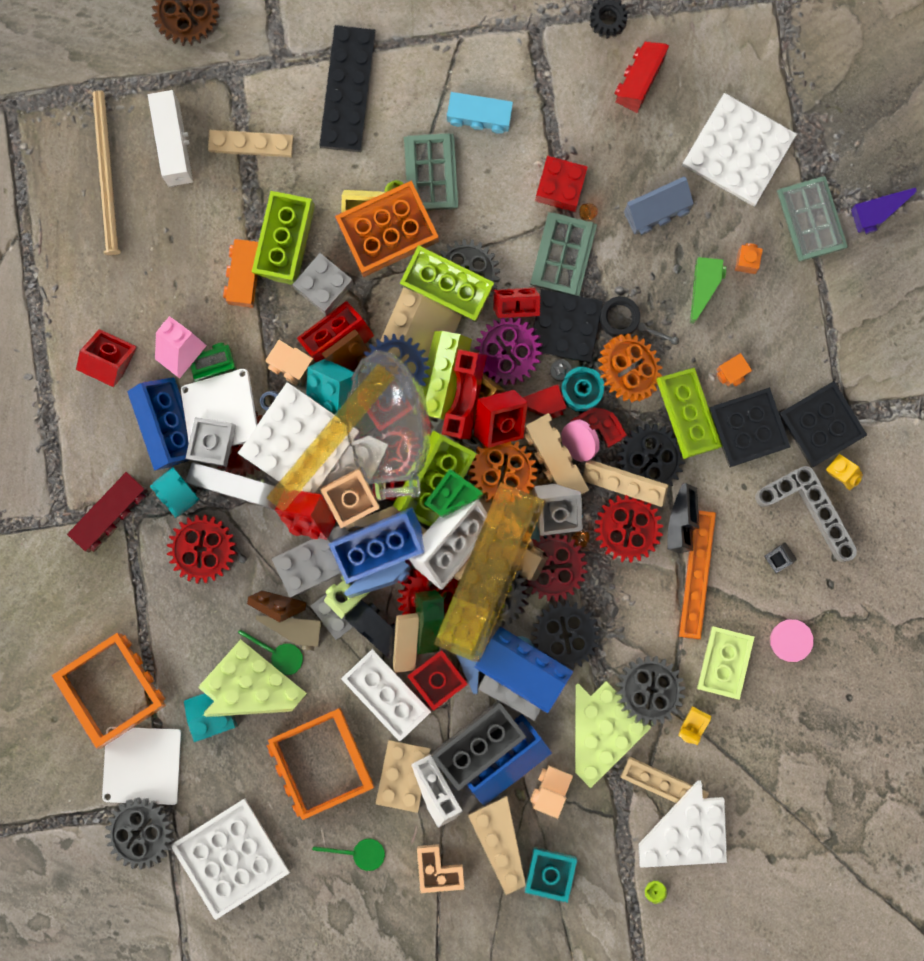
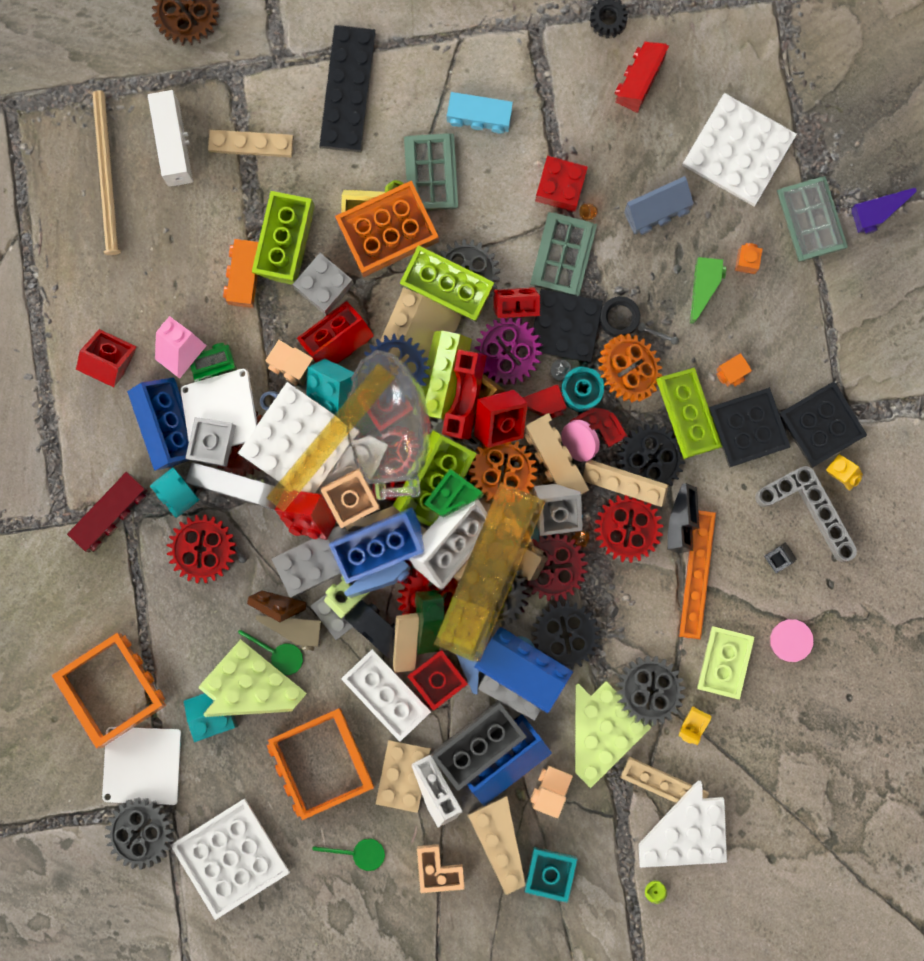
(347, 351): reddish brown wing -> none

